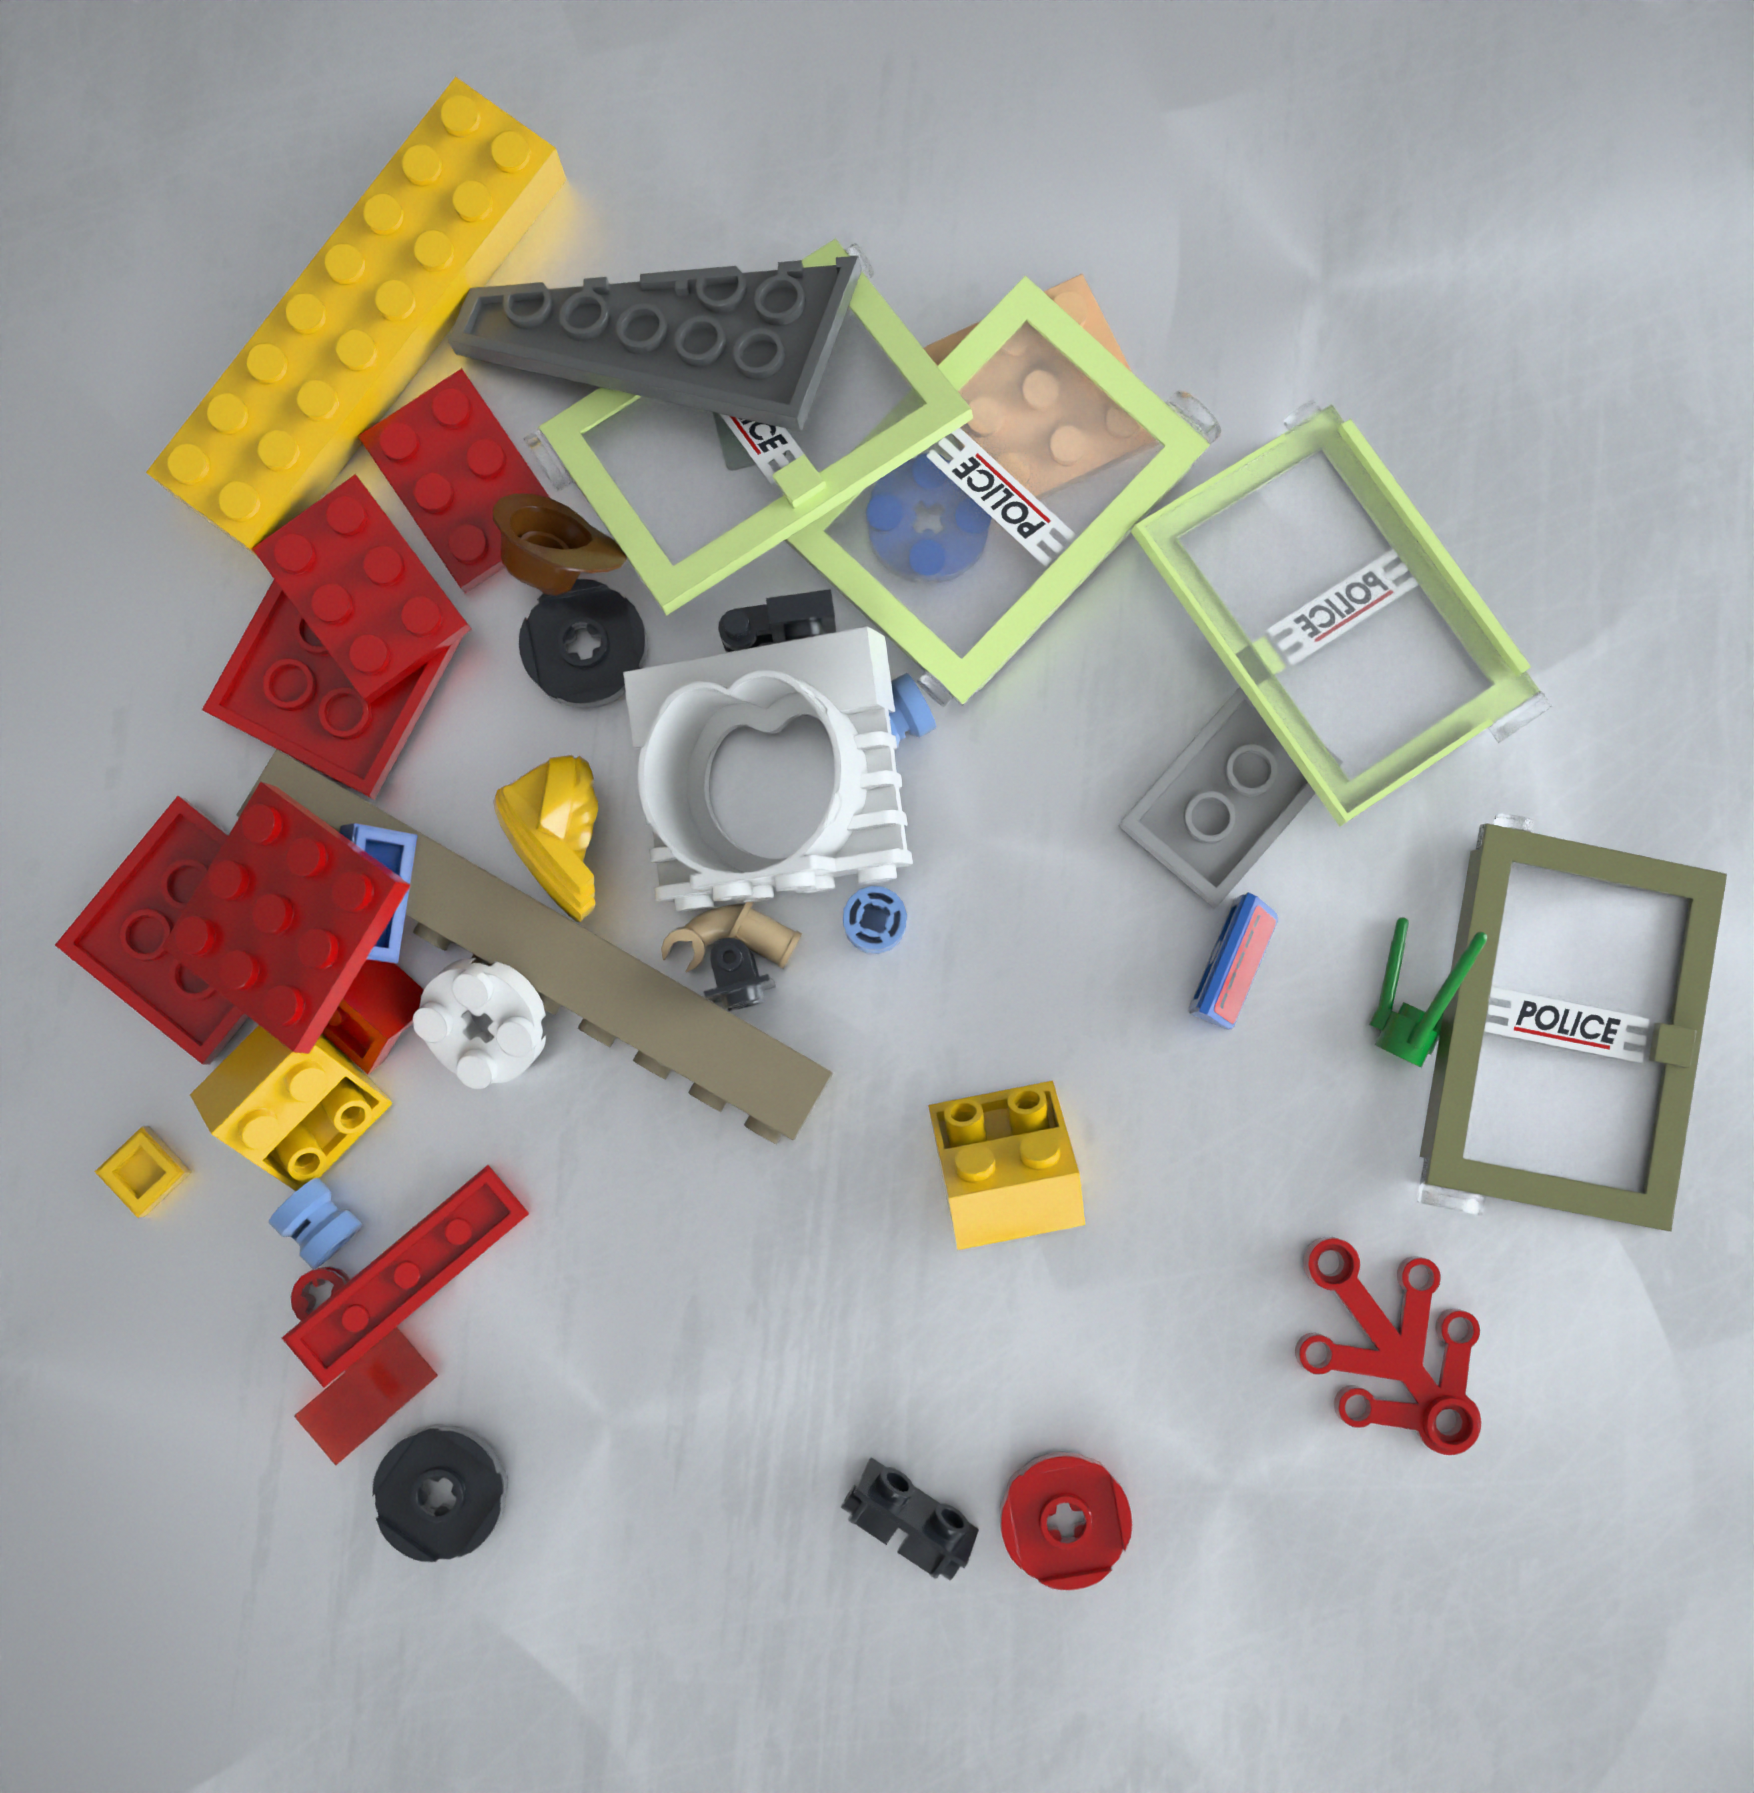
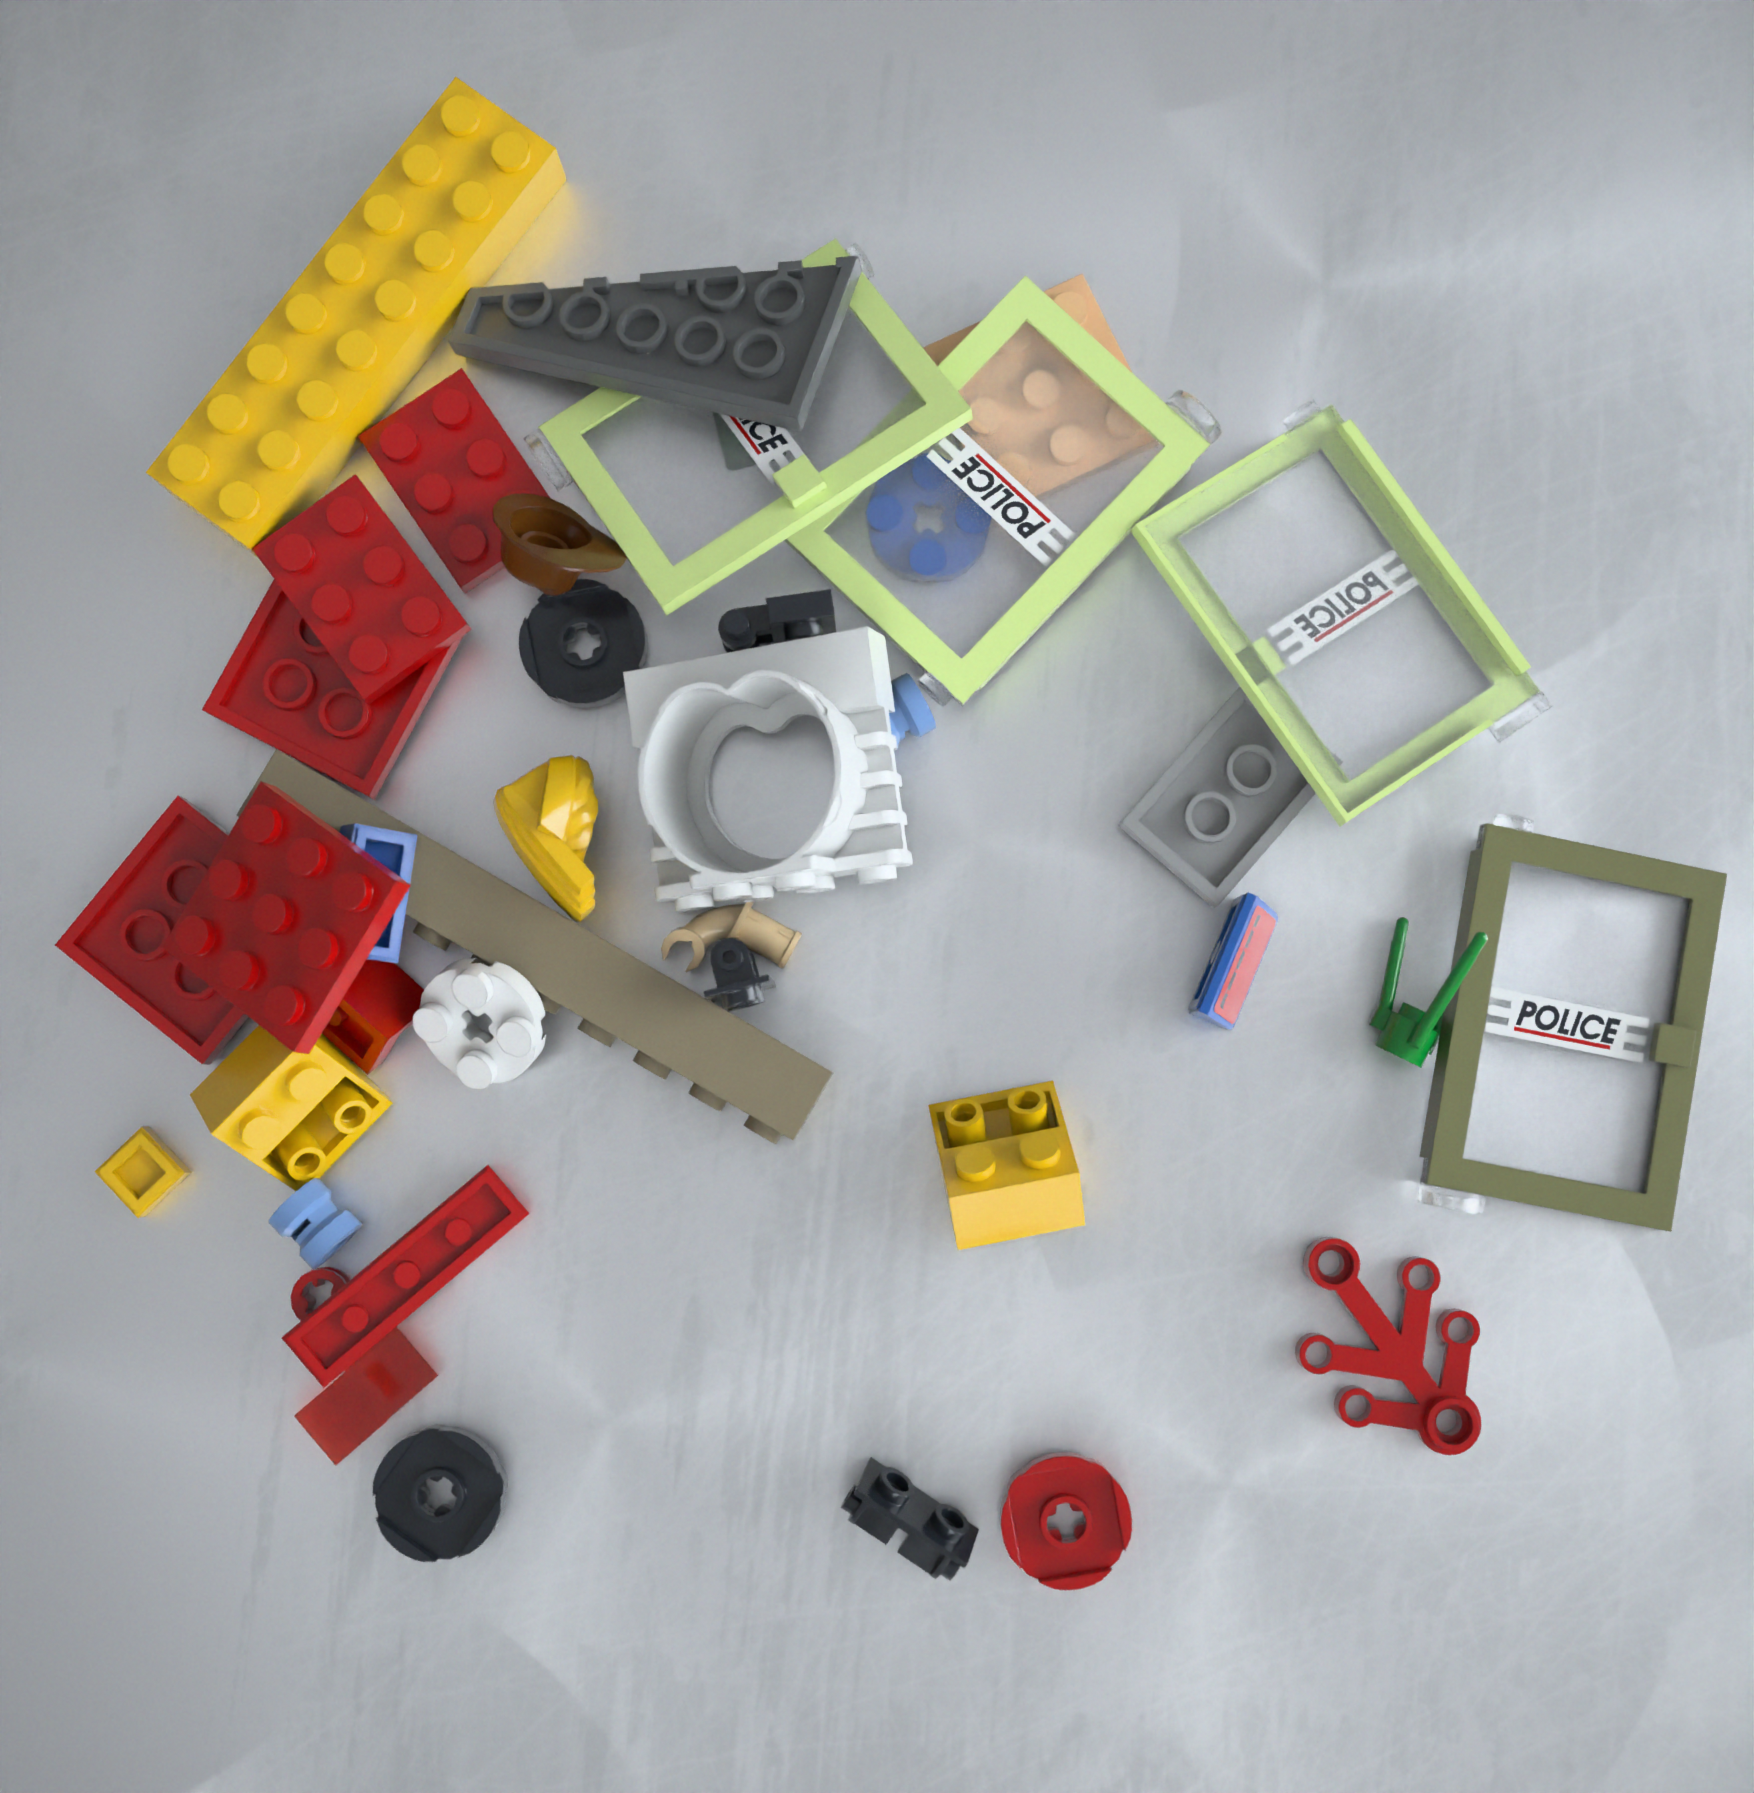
(878, 929): medium blue wheel -> none

